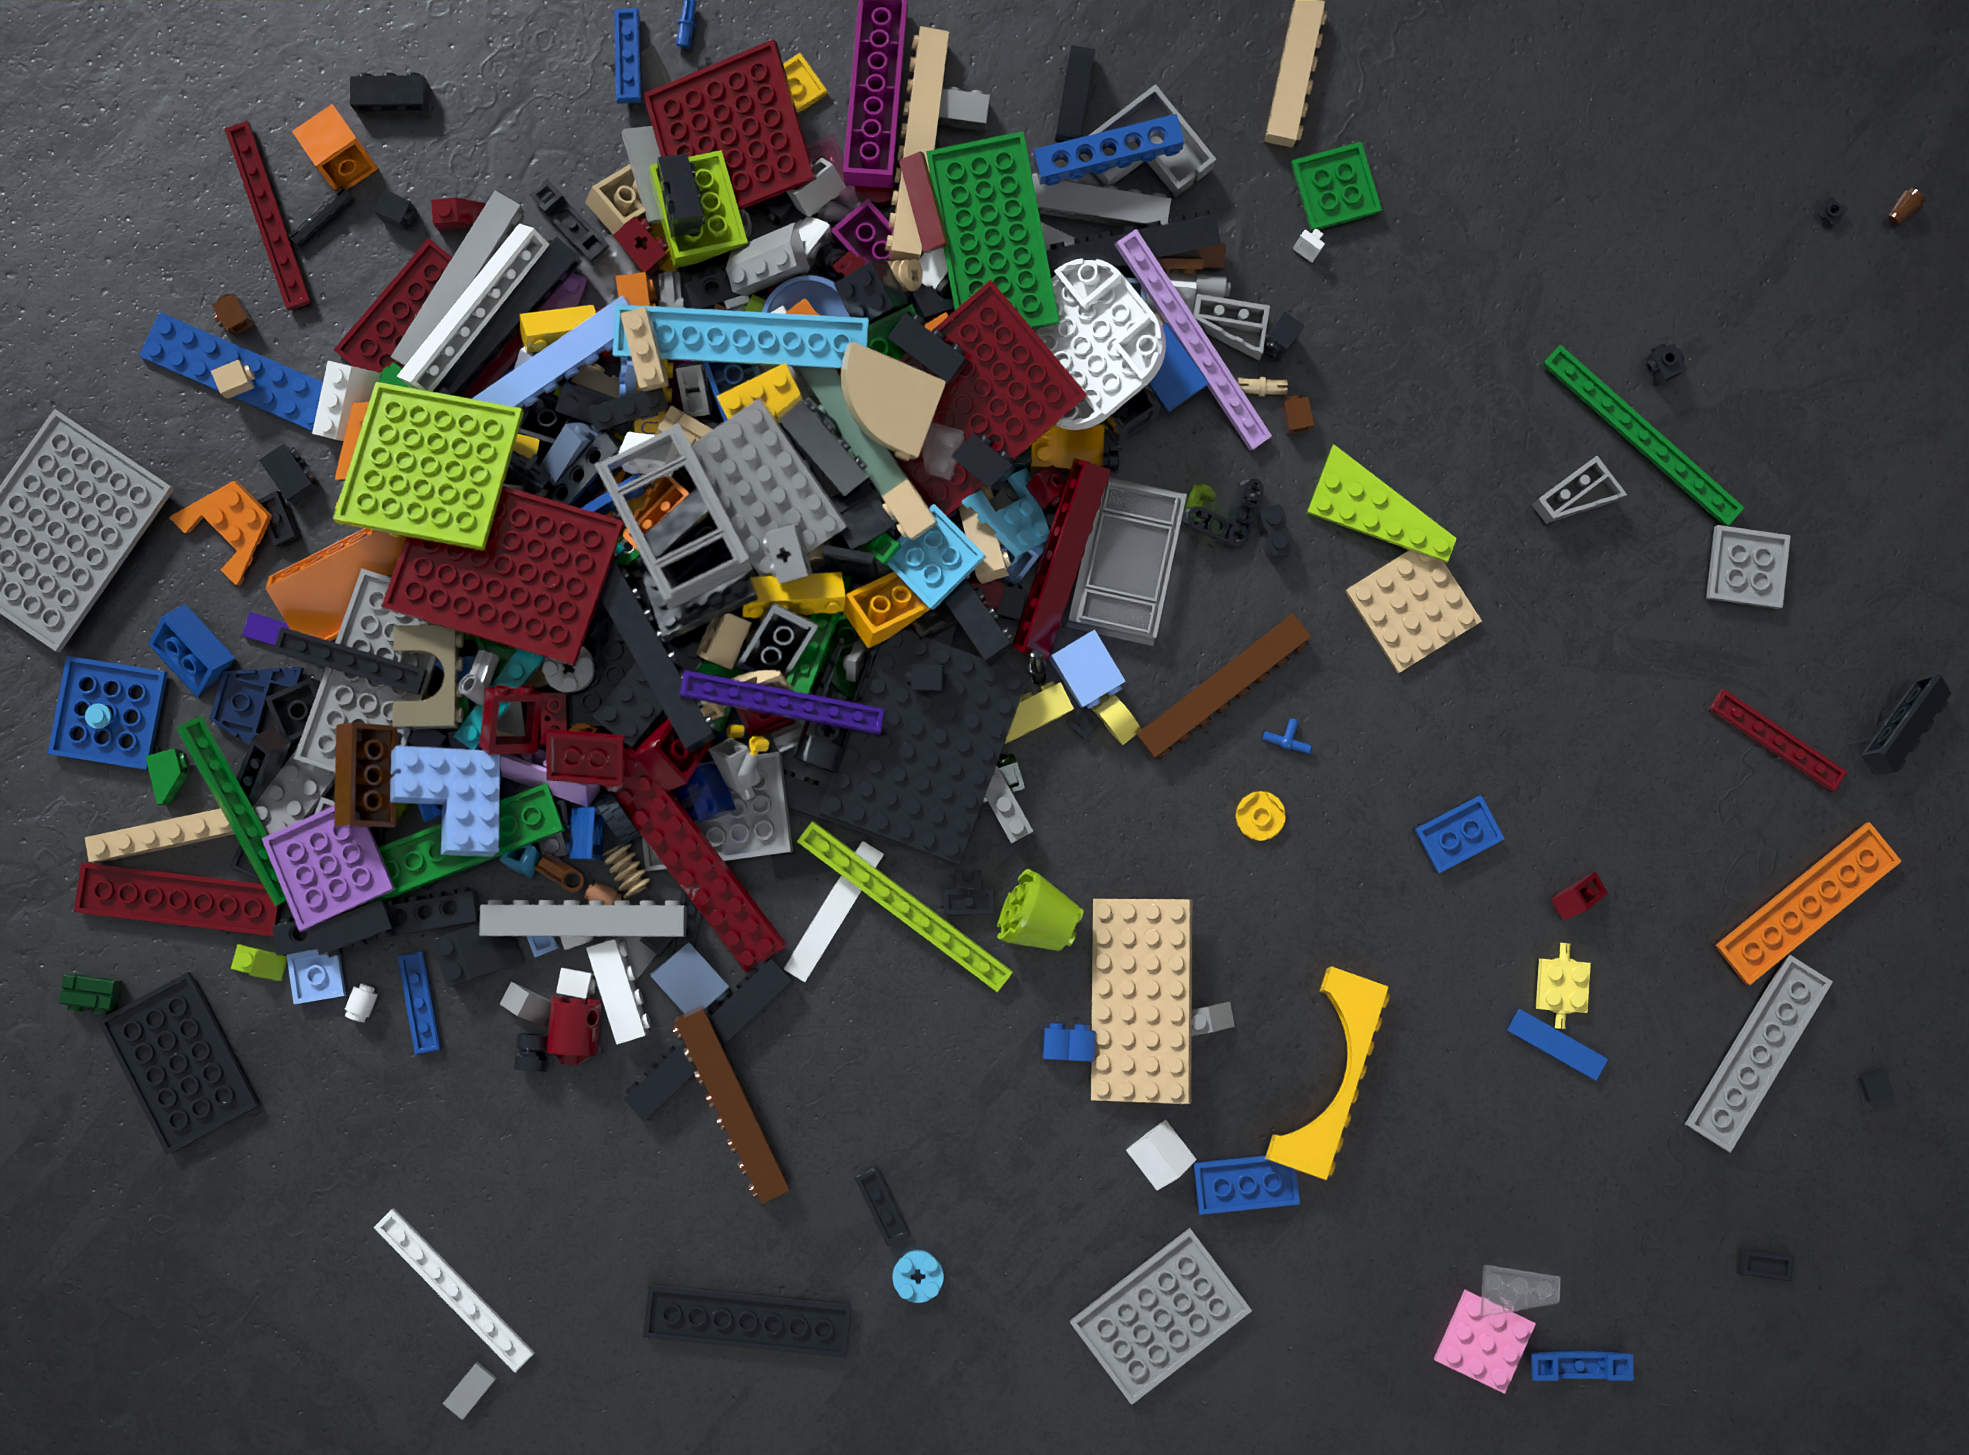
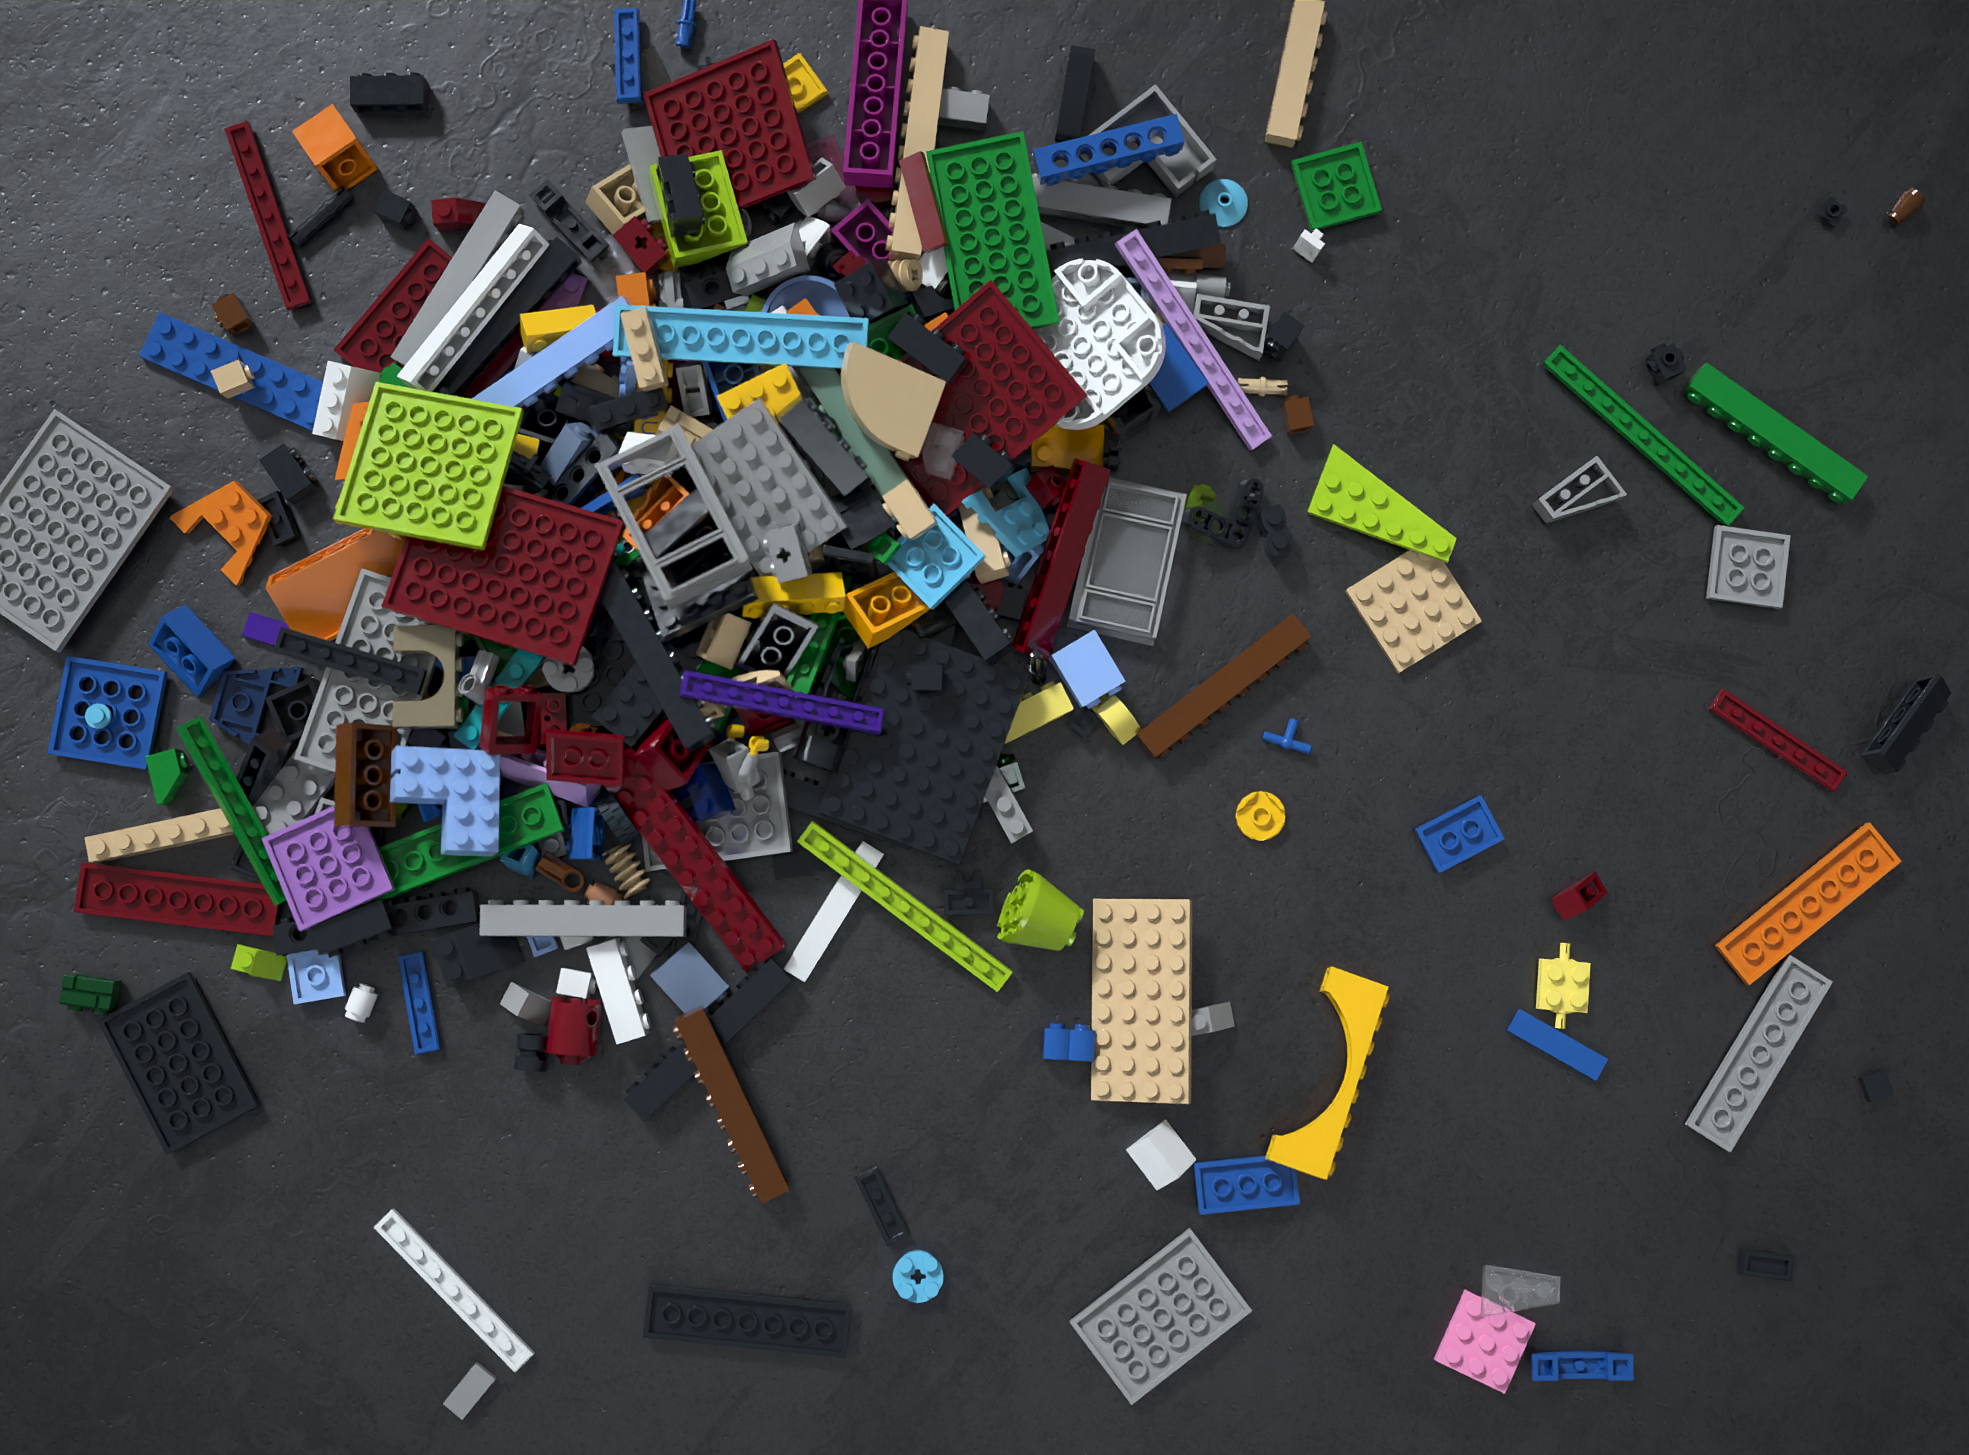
(1229, 213): none -> medium azure dish
(1775, 434): none -> green brick

